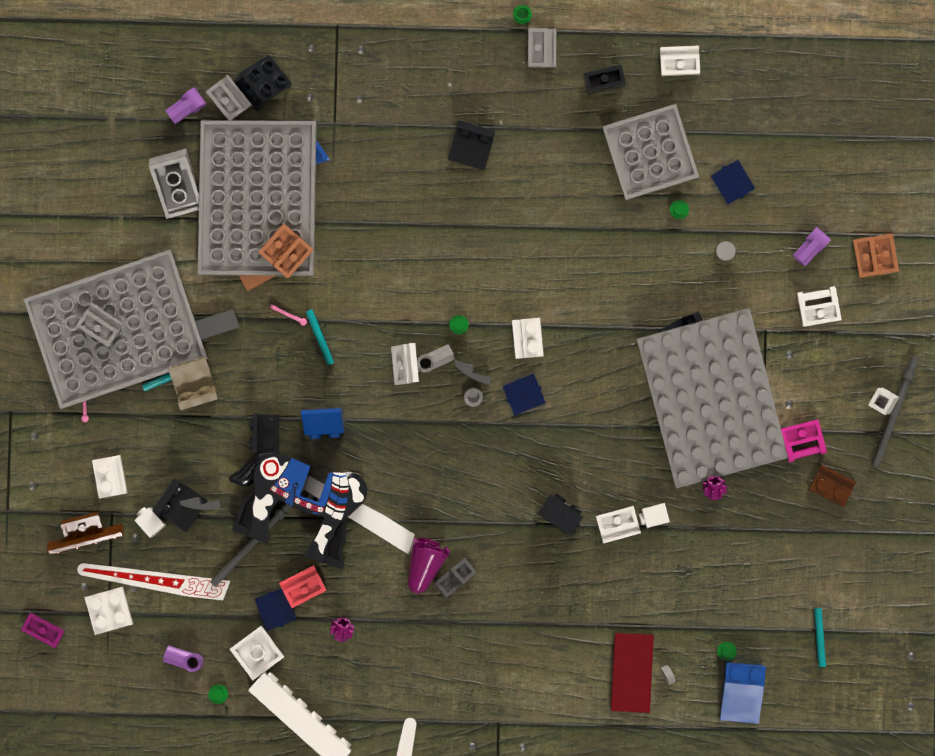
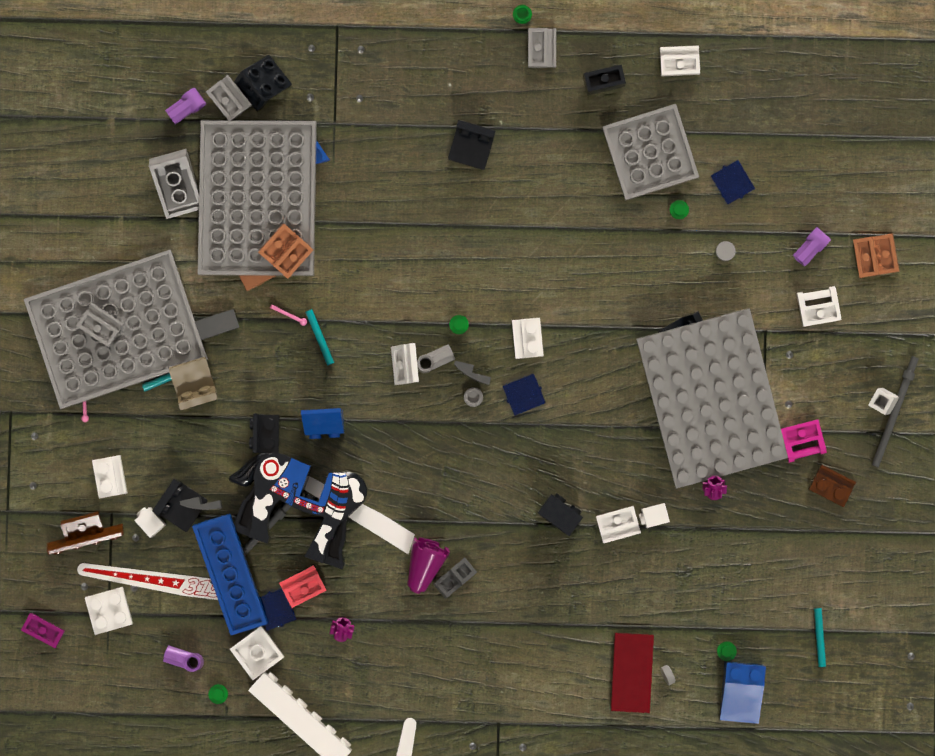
(230, 574): none -> blue plate

